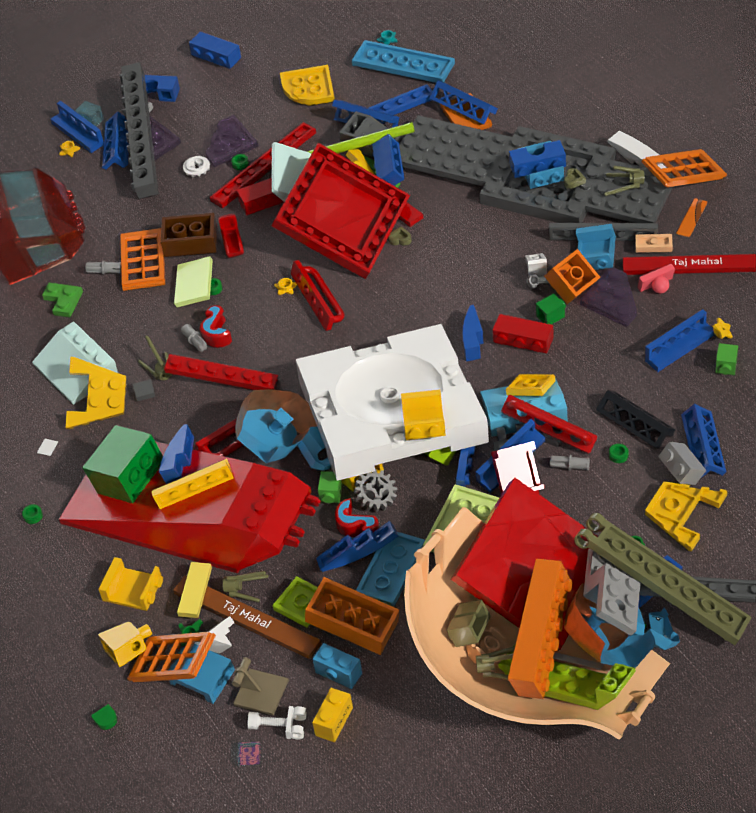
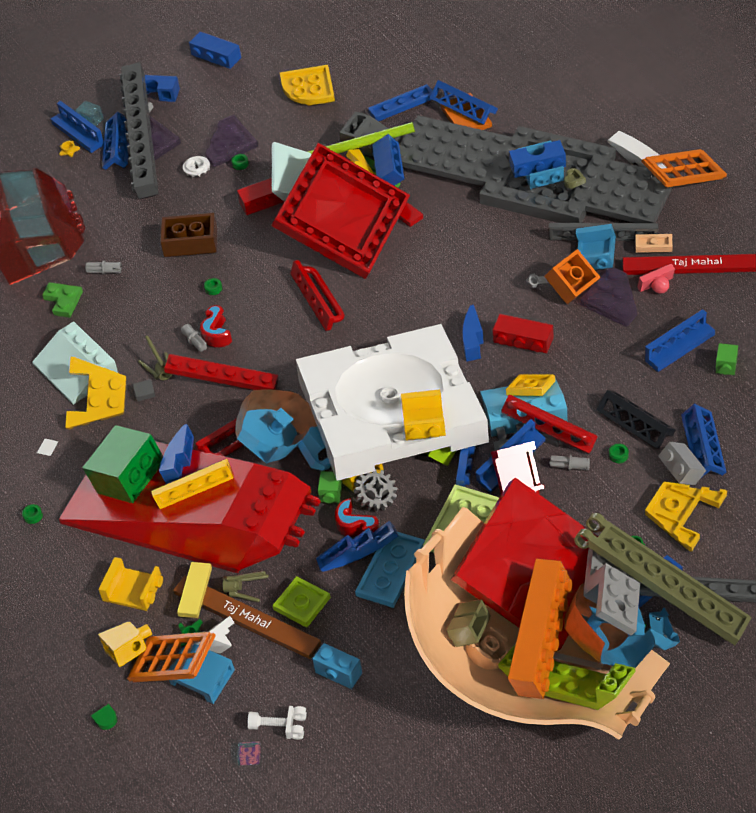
(144, 282): orange piece -> none
(193, 282): yellowish green tile -> none
(231, 235): red animal -> none
(258, 689): dark tan plate -> none
(260, 166): red tile -> none
(285, 282): yellow plate -> none
(332, 715): yellow brick -> none
(352, 615): orange brick -> none
(353, 107): blue fence -> none
(387, 37): teal plate -> none
(400, 236): olive tile -> none
(403, 61): dark azure plate -> none
(485, 662): olive plant -> none
(536, 264): white slope -> none
(550, 309): green brick -> none
(635, 176): olive plant -> none
(692, 217): orange sticker -> none
(722, 329): yellow plate -> none

